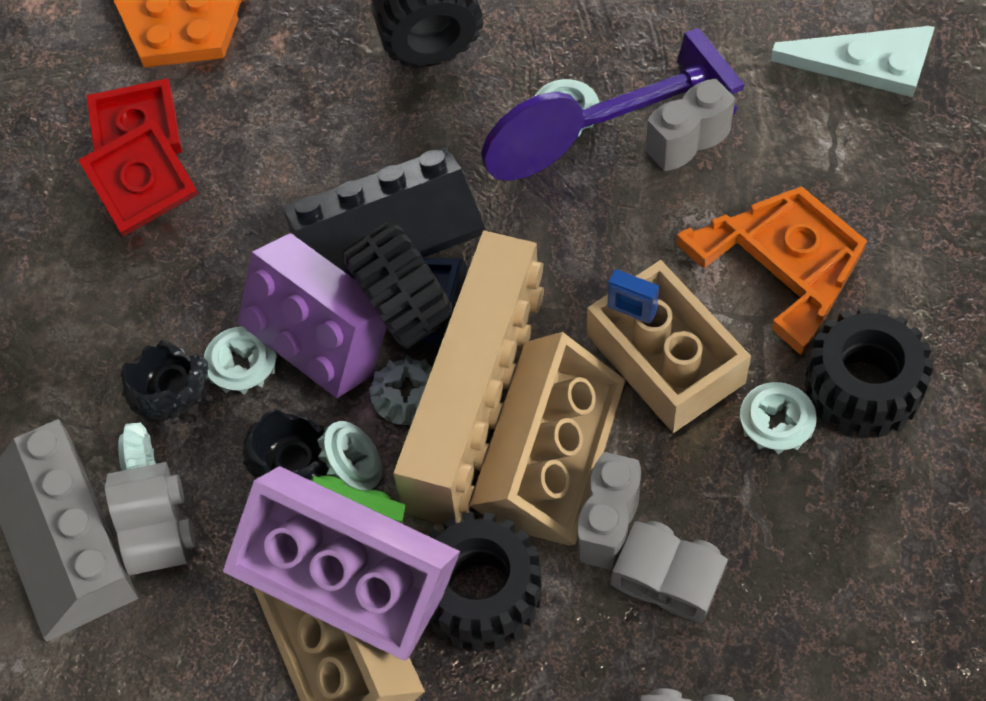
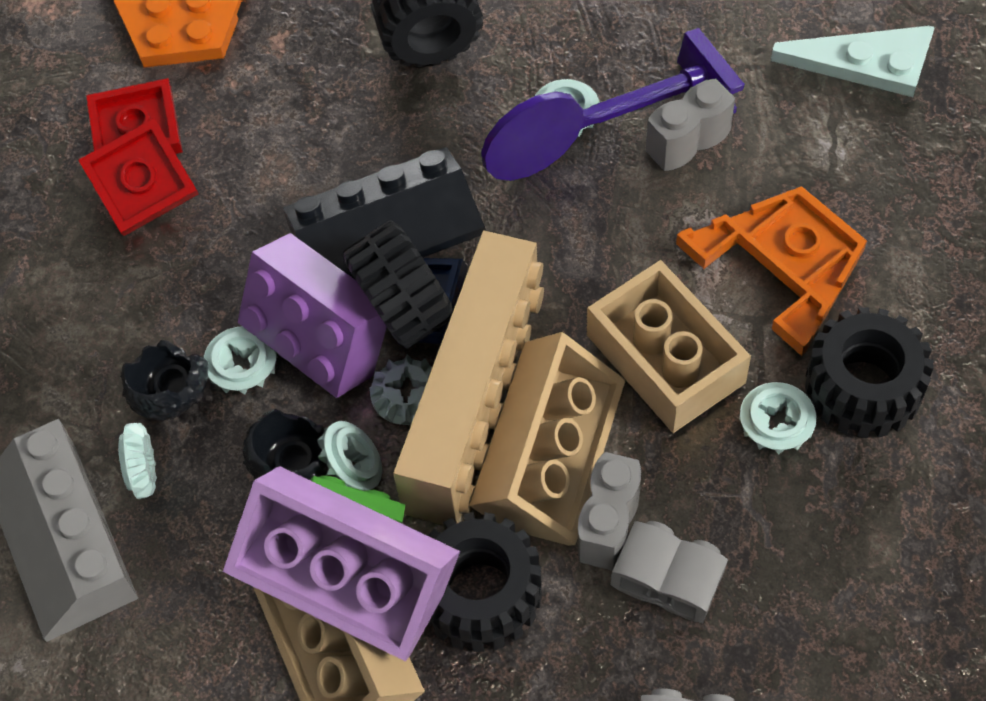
(148, 518): light grey brick -> none
(633, 296): blue tile -> none

